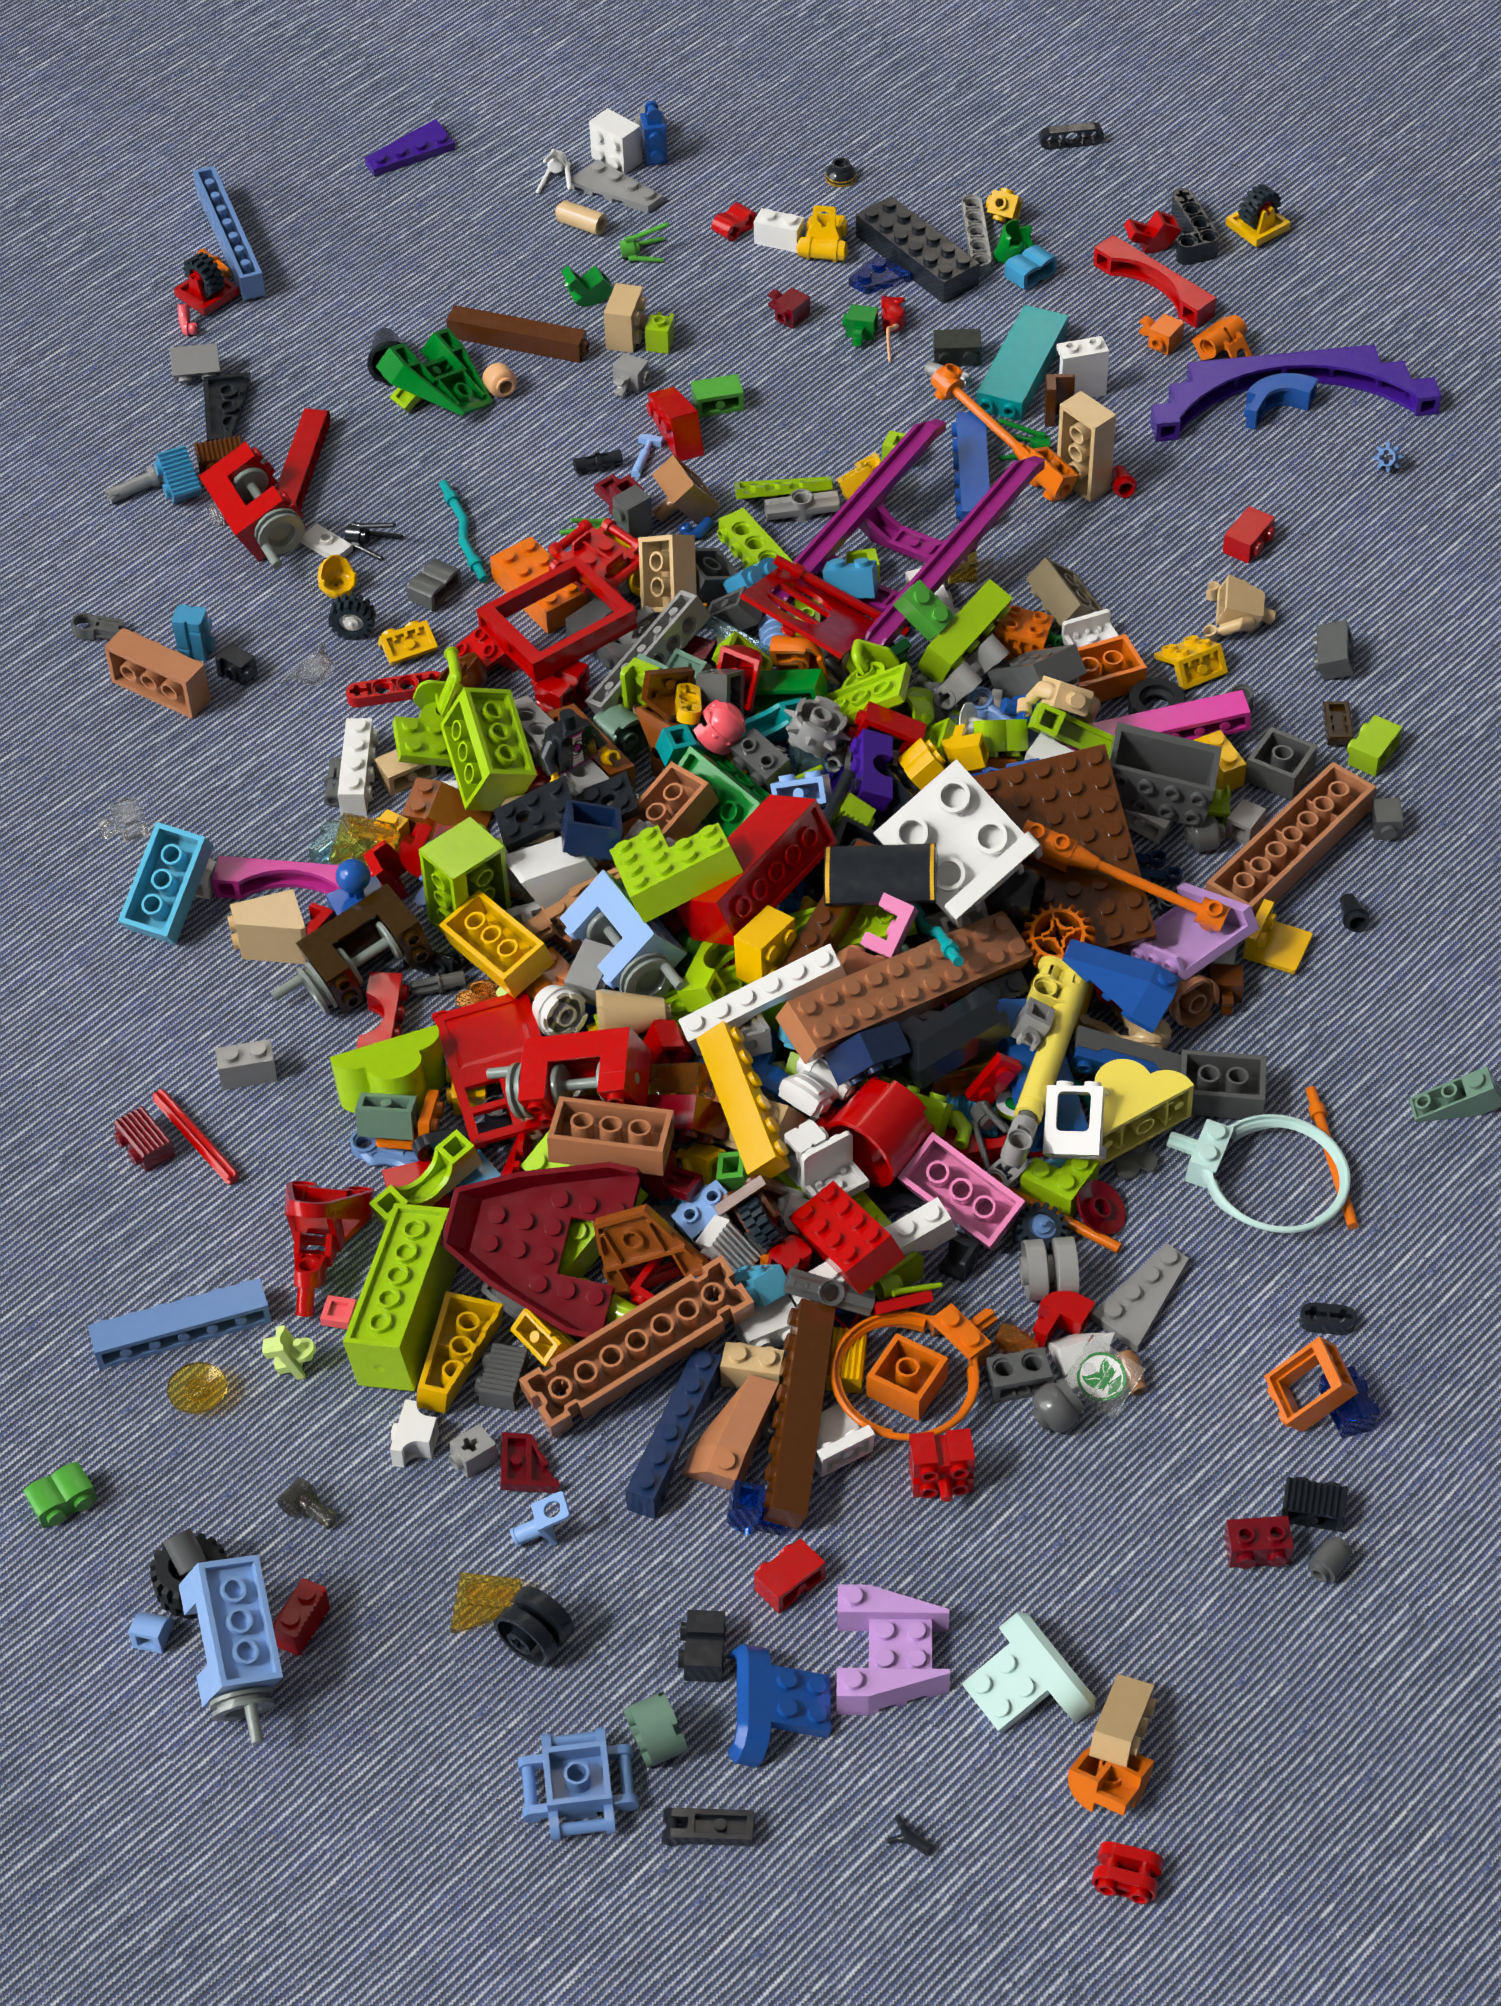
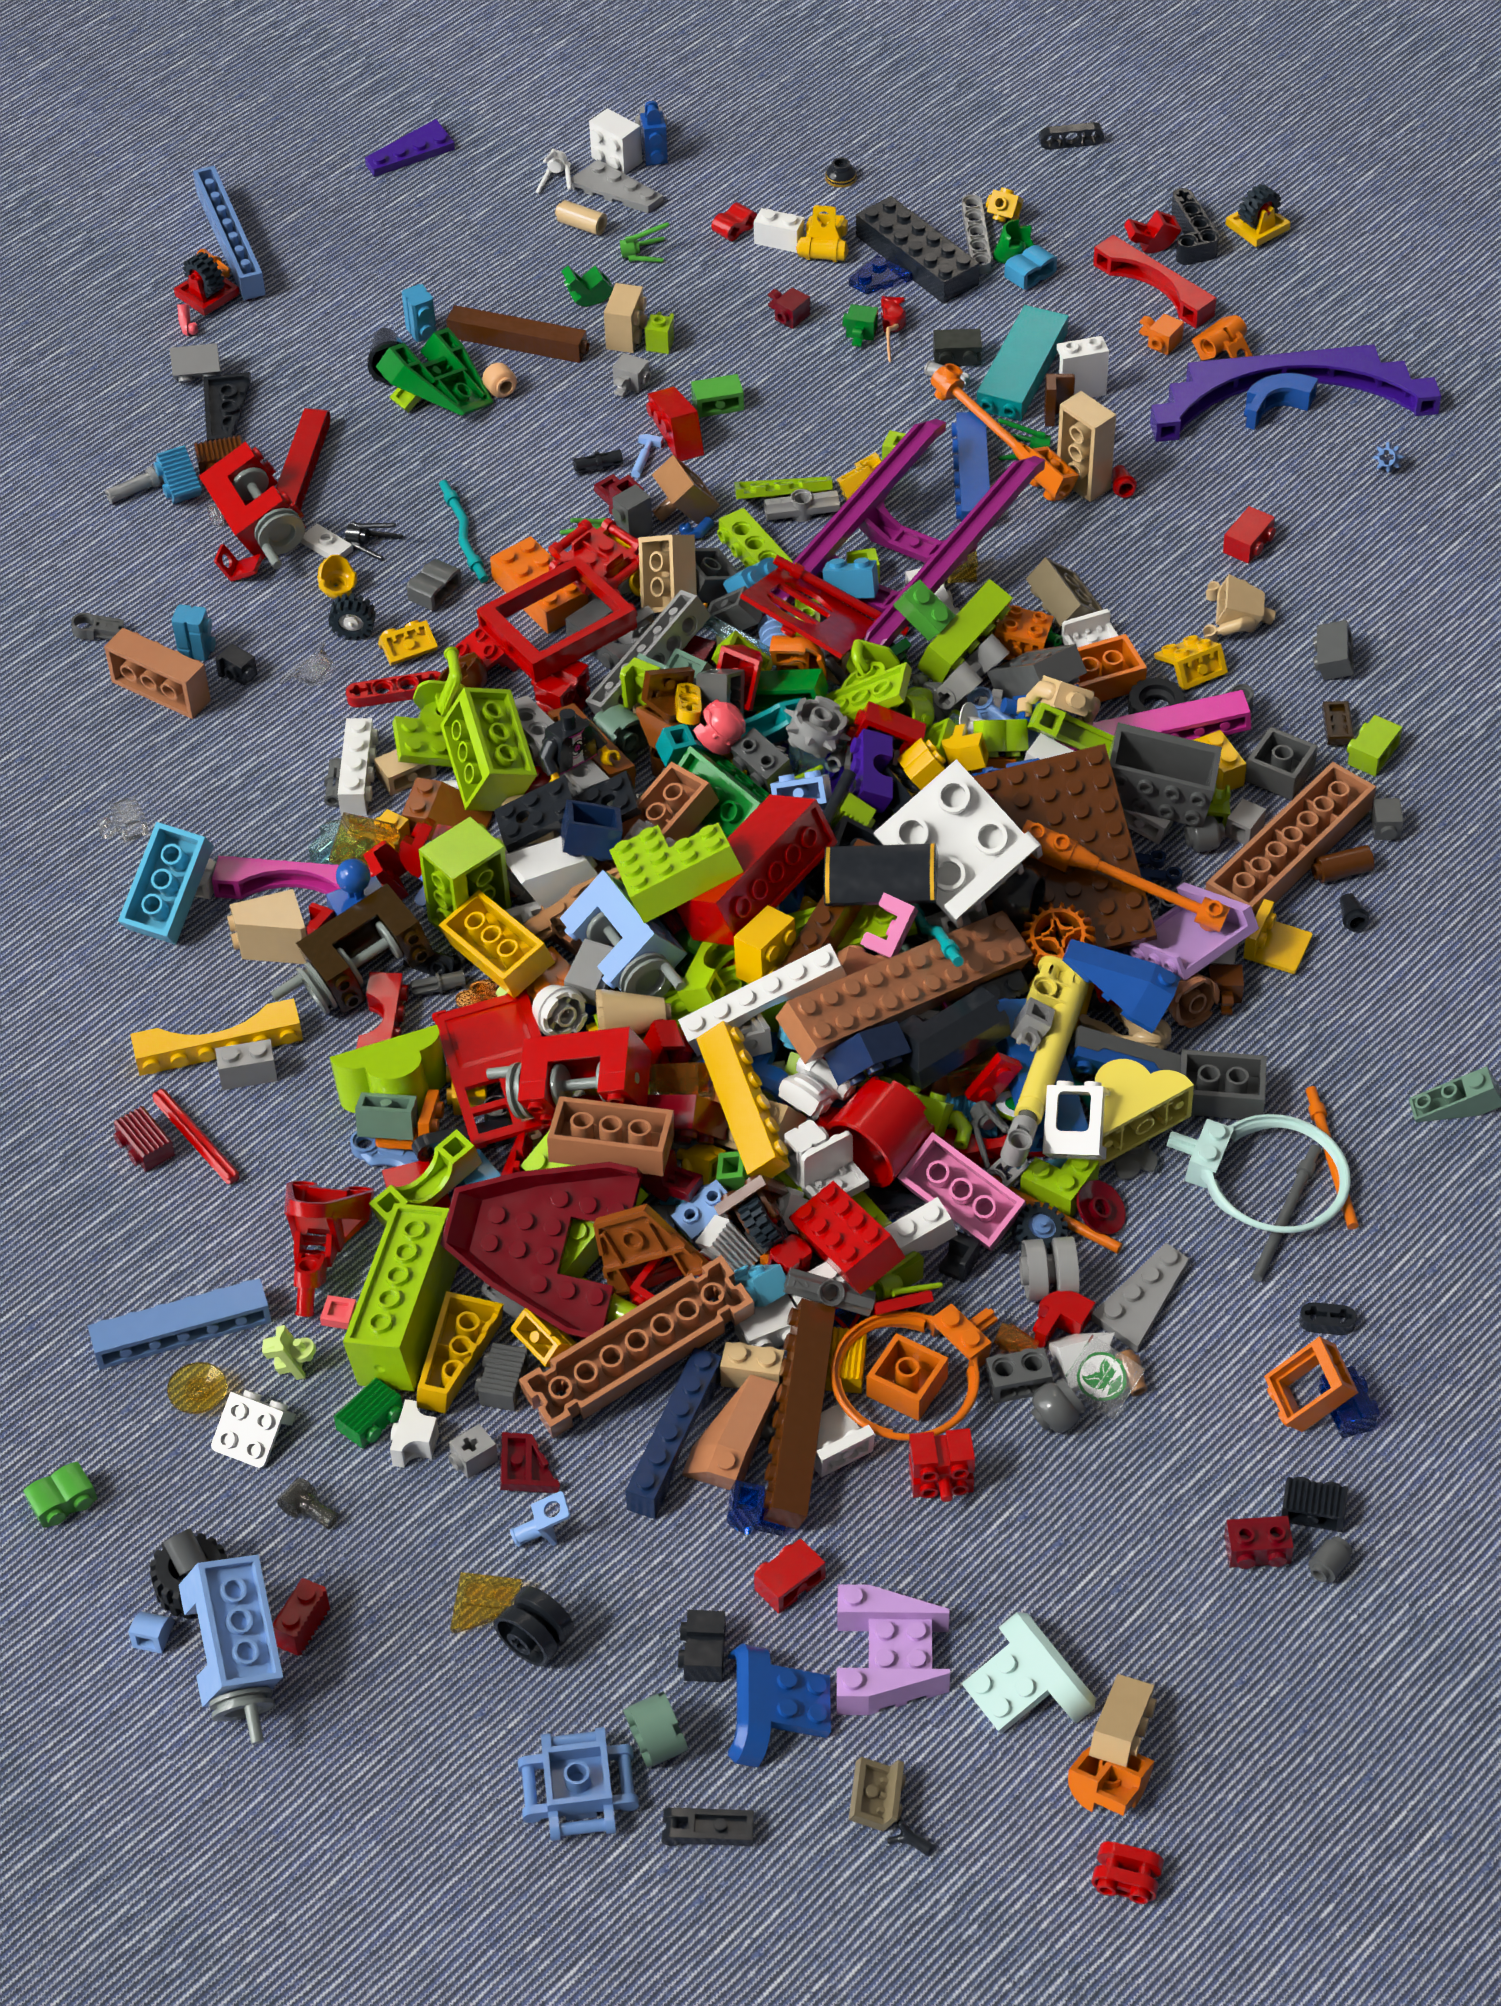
(164, 1050): none -> yellow arch
(237, 569): none -> red bracket
(250, 1427): none -> white bracket
(369, 1413): none -> green brick
(419, 312): none -> dark azure brick
(876, 1793): none -> dark tan bracket
(1304, 1172): none -> dark grey bar
(1343, 864): none -> reddish brown brick

